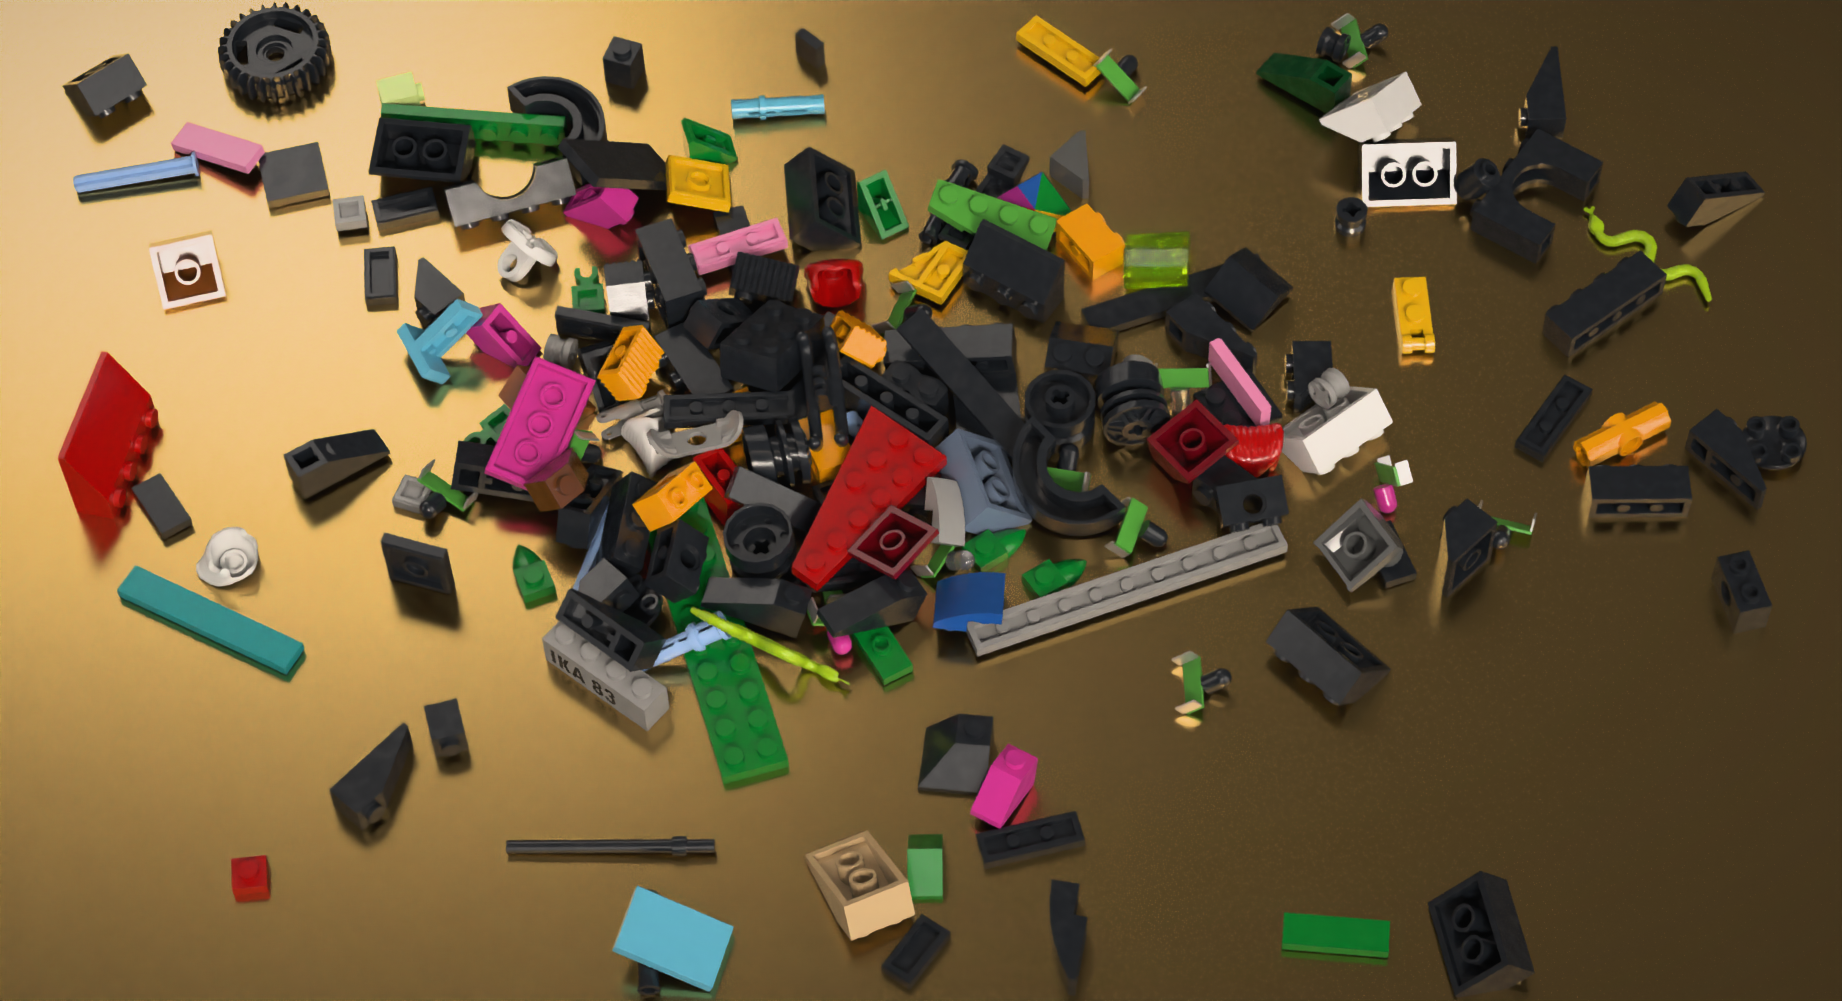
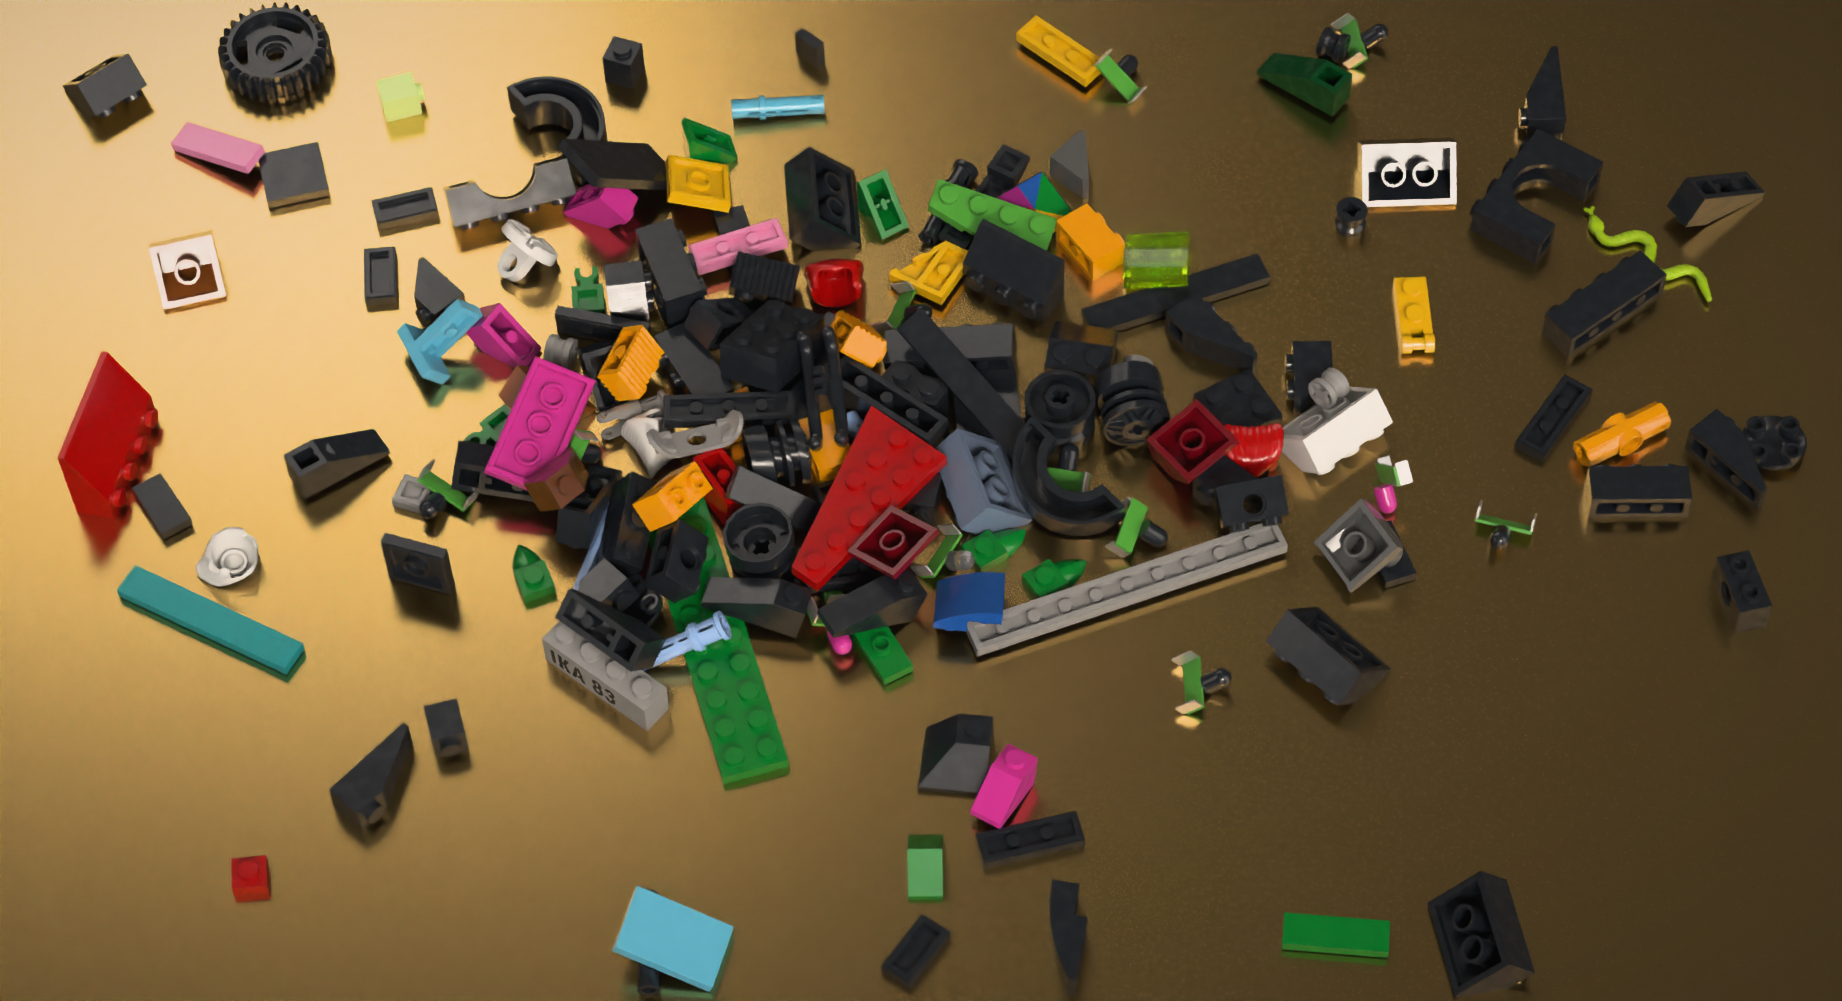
(136, 173): light blue axle -> none
(349, 213): light grey plate -> none
(422, 150): black slope -> none
(488, 124): green plate -> none
(678, 846): black bar -> none
(767, 645): lime animal -> none
(861, 885): tan slope -> none
(948, 517): light grey slope -> none
(1180, 382): bright green piece -> none
(1239, 382): bright pink tile -> none
(1247, 288): black slope -> none
(1374, 110): white slope -> none
(1464, 544): black slope -> none
(1477, 179): black brick -> none

